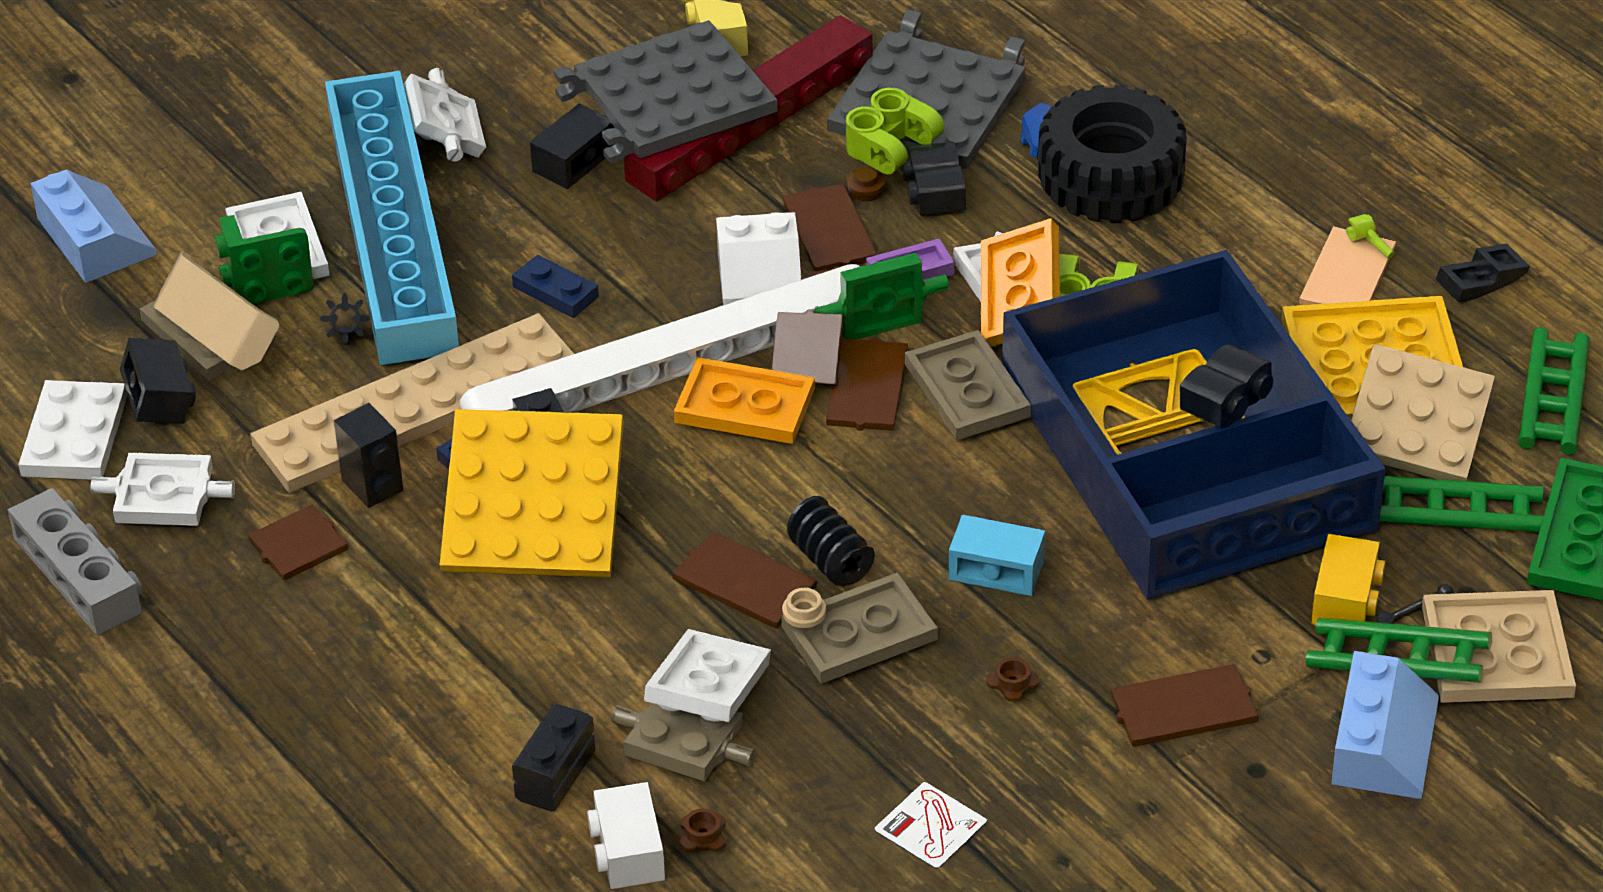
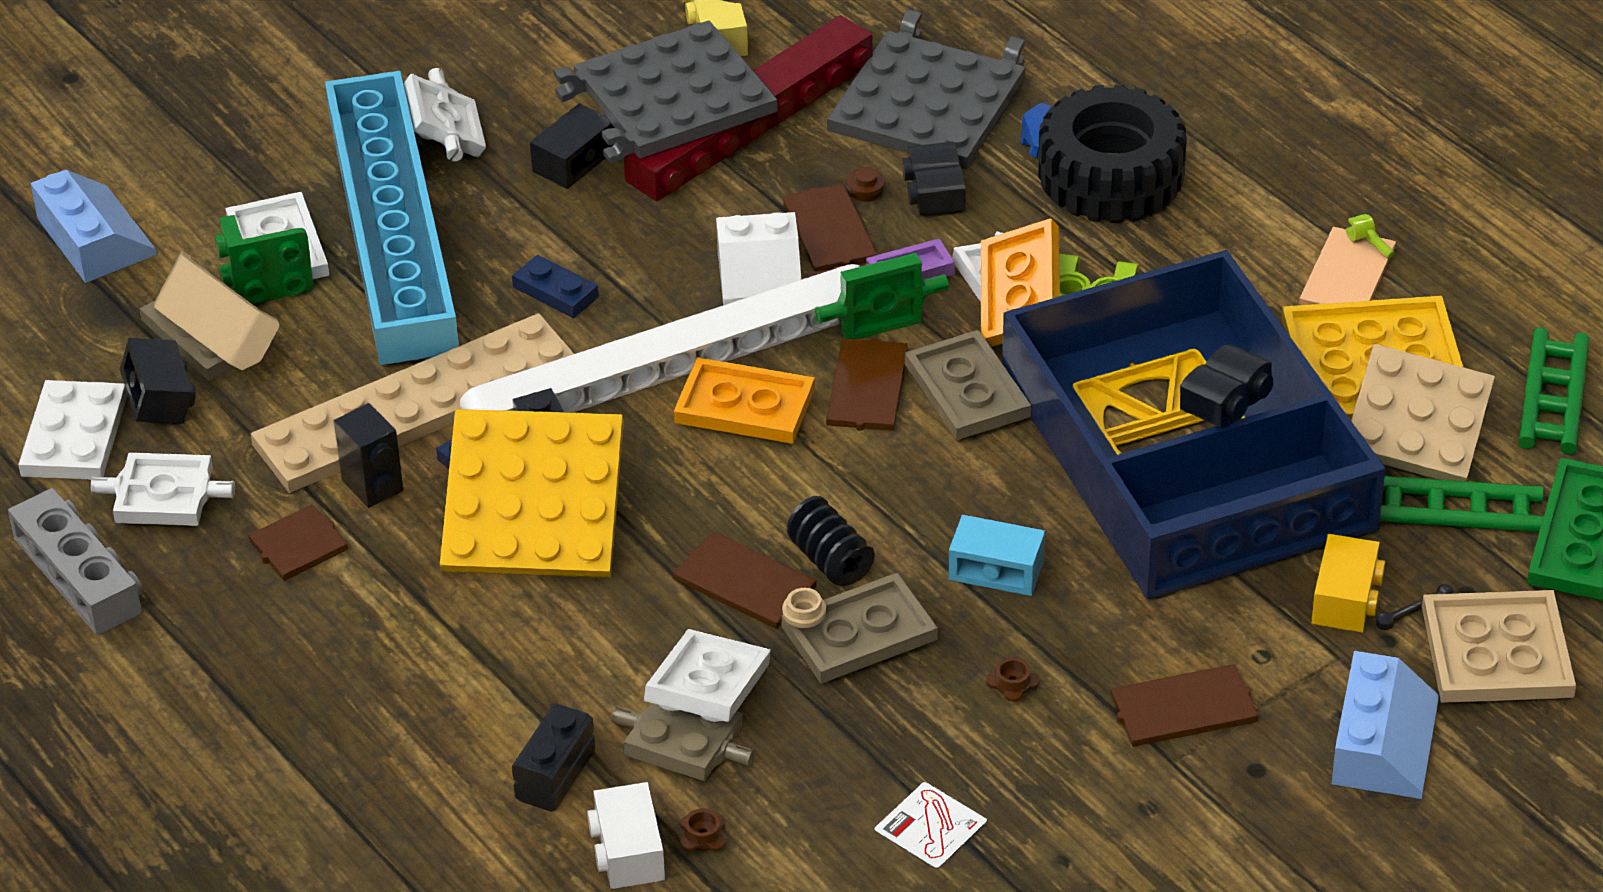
(345, 306): black gear -> none
(809, 345): piece -> none
(876, 131): lime piece -> none
(1420, 636): green bar -> none
(1487, 272): black slope -> none

